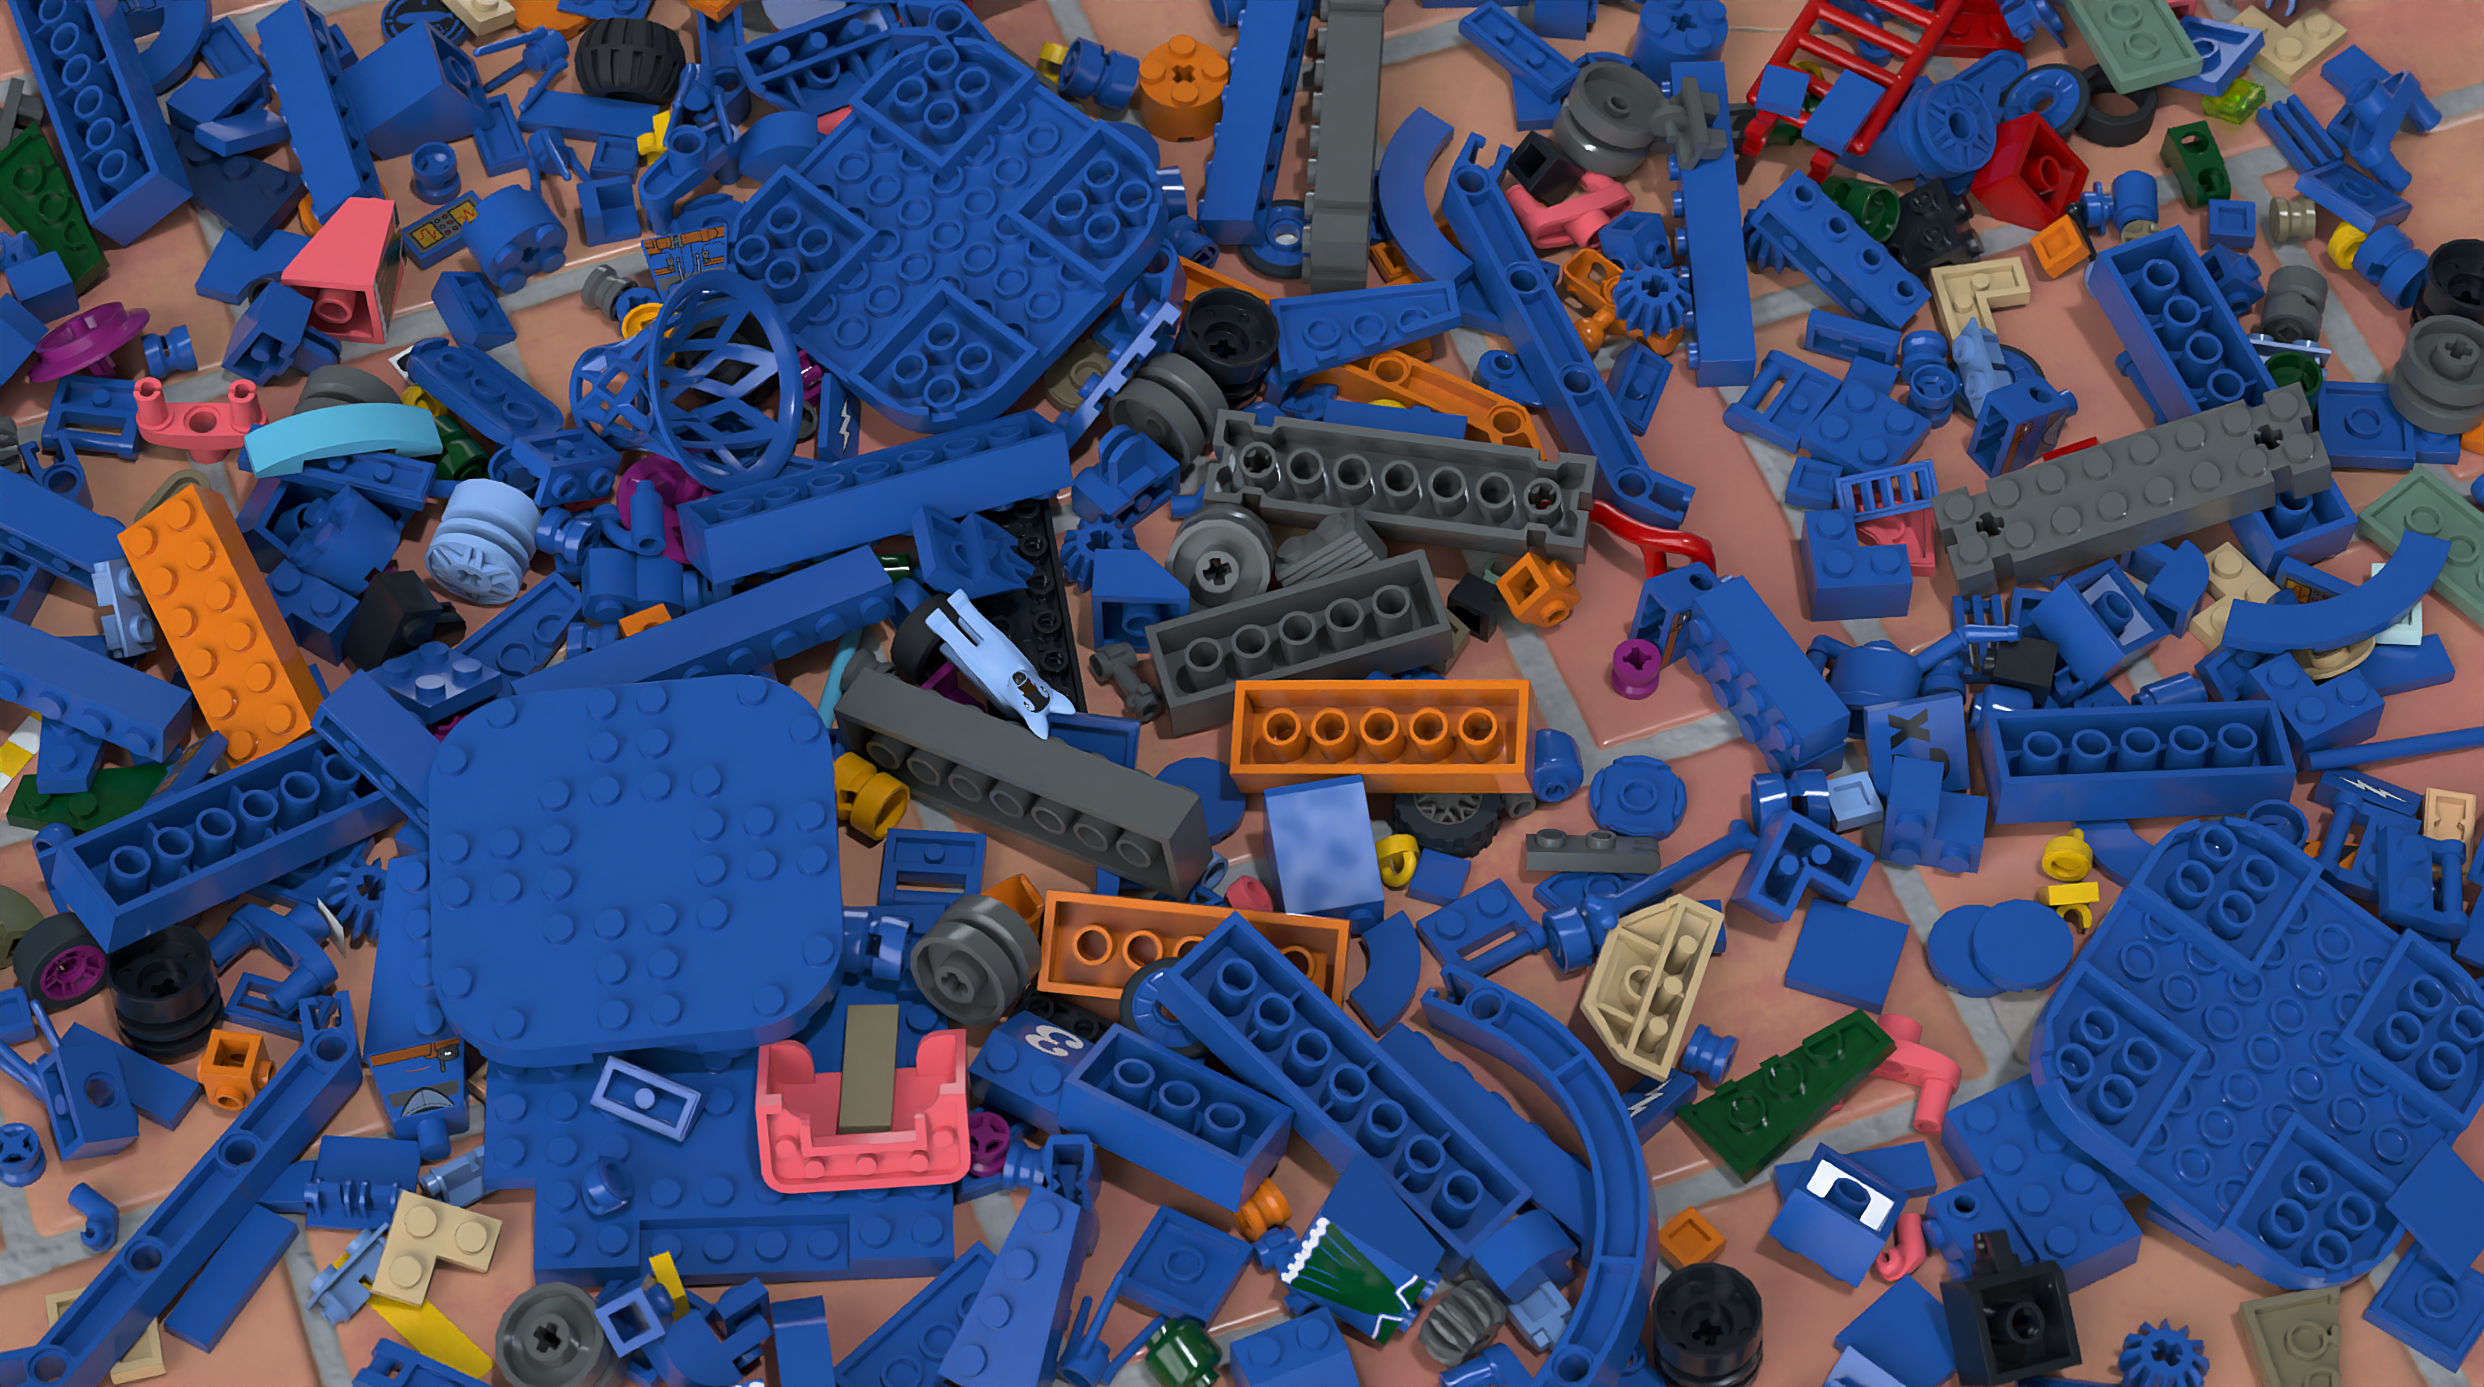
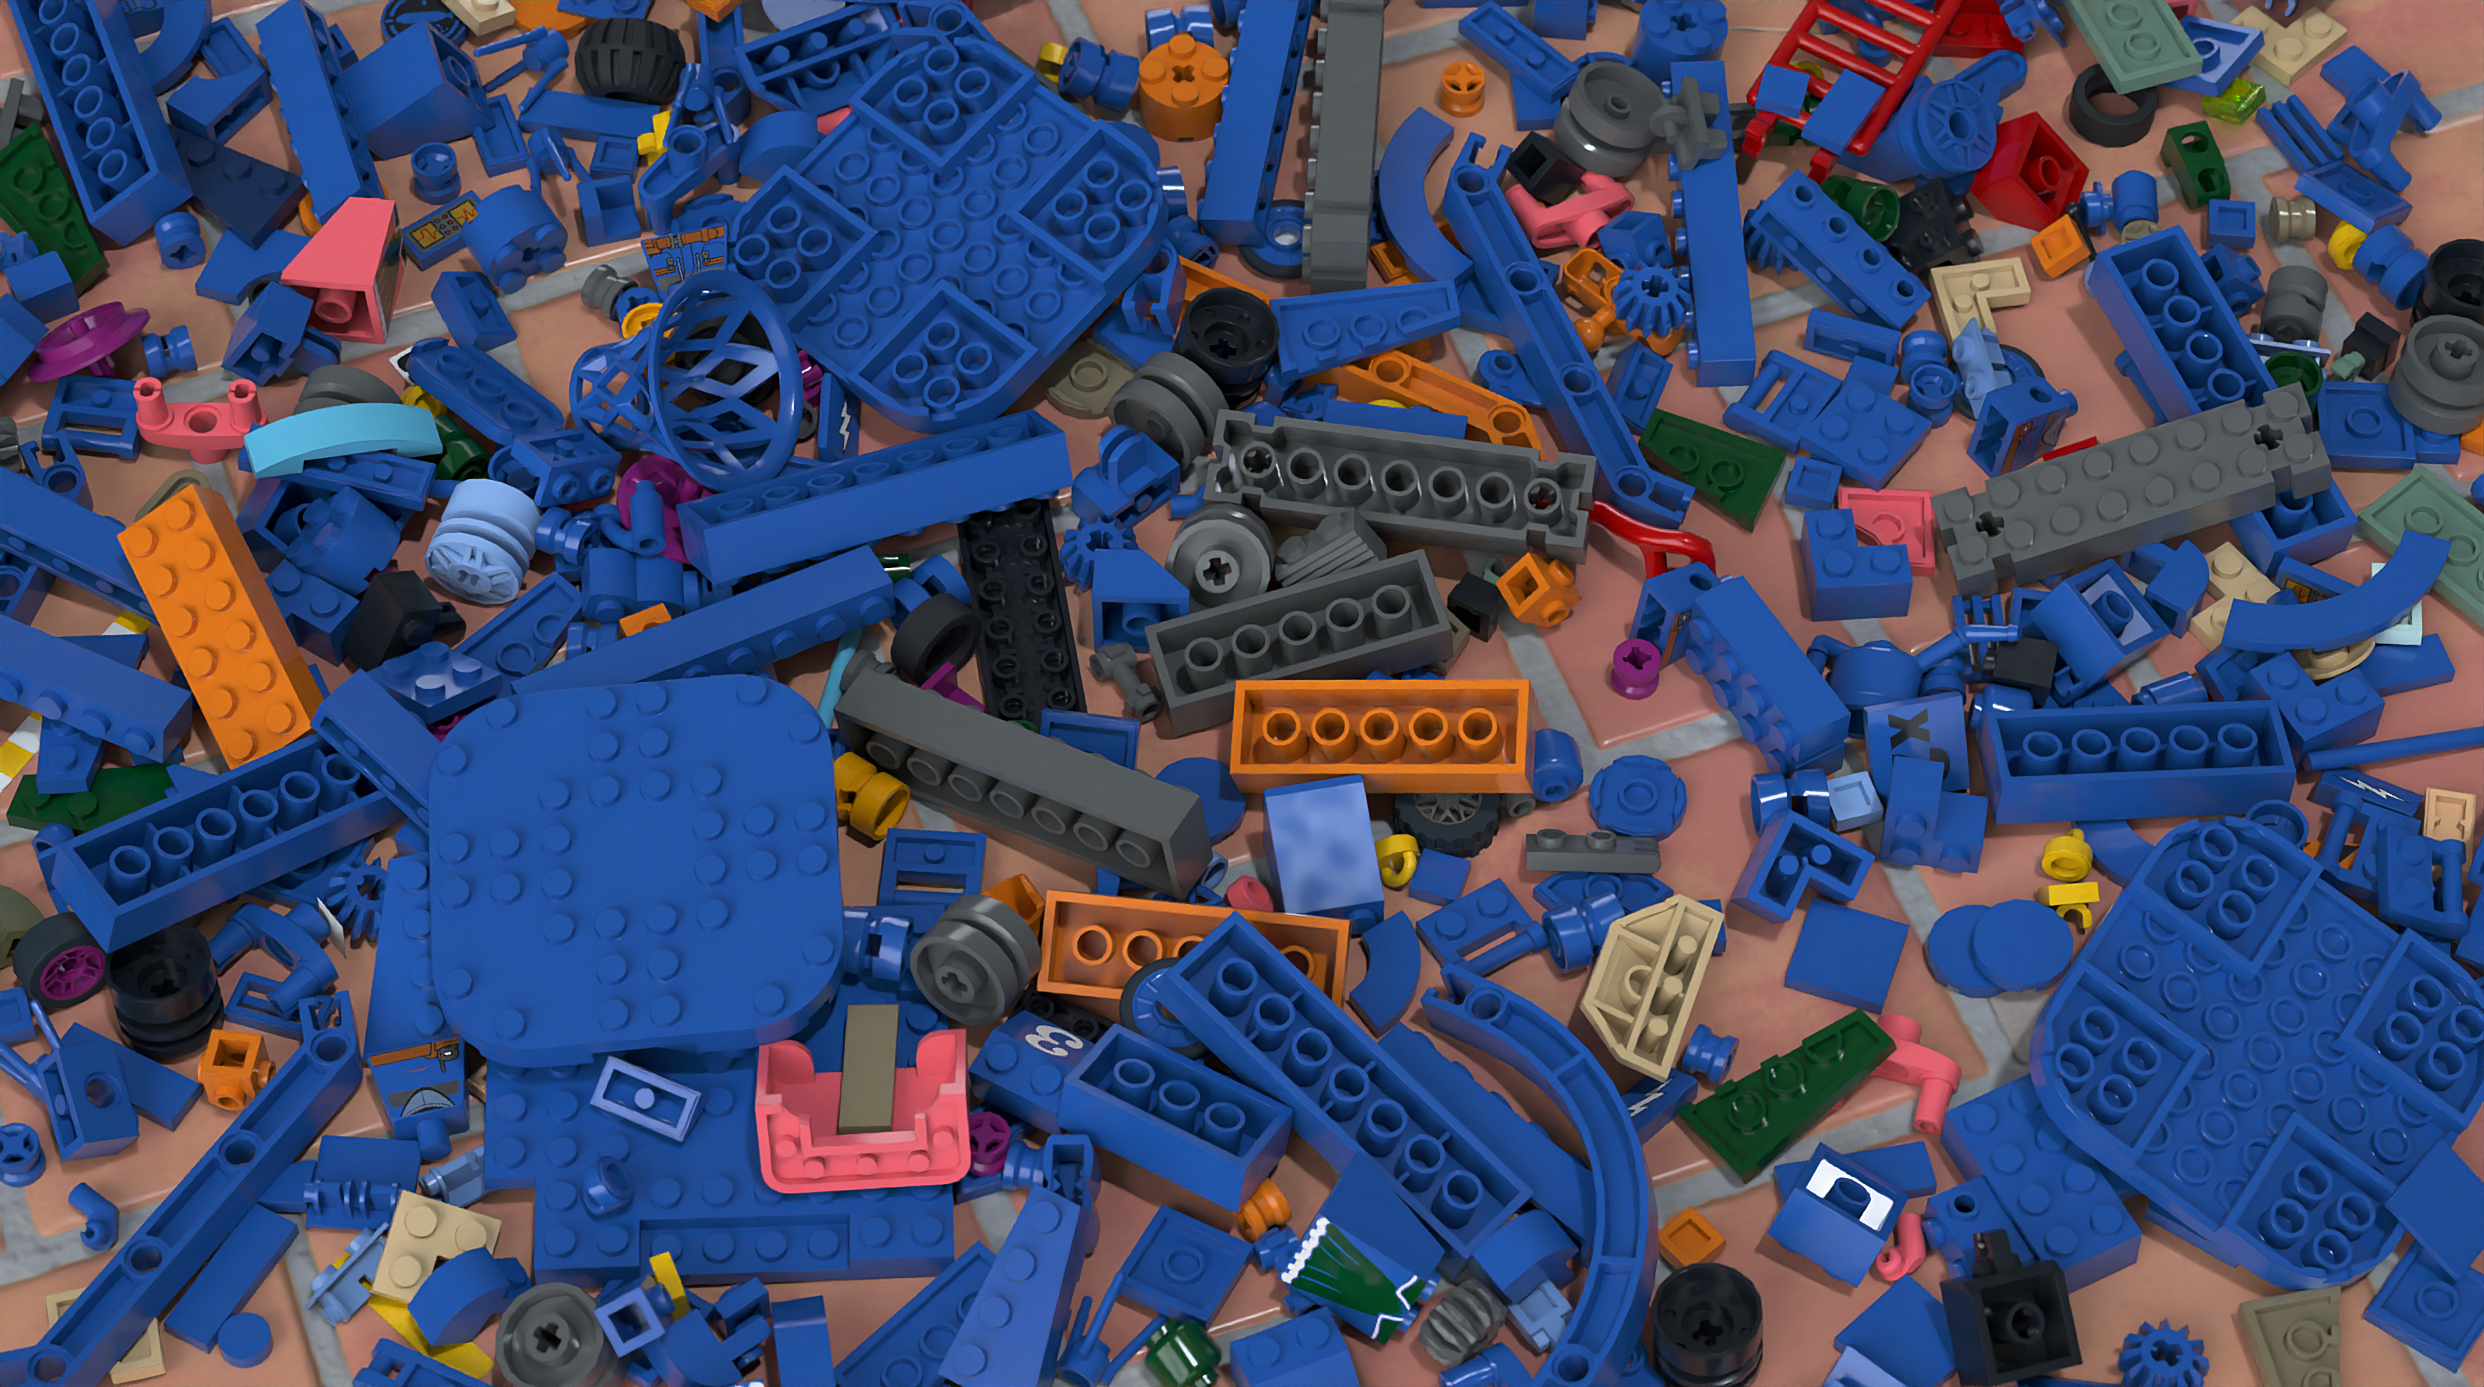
(131, 627): medium blue hinge -> none
(179, 240): none -> blue wheel
(190, 767): blue tile -> none
(242, 132): blue tile -> none
(245, 1340): none -> blue tile
(464, 1294): none -> blue brick
(968, 555): blue plate -> none
(997, 666): light blue animal -> none
(1123, 358): blue wing -> none
(1164, 24): none -> blue wheel
(1462, 89): none -> orange wheel
(1609, 908): blue piece -> none
(1723, 467): none -> dark green wing
(1925, 480): blue slope -> none
(2055, 81): blue wheel -> none
(2366, 350): none -> black piece

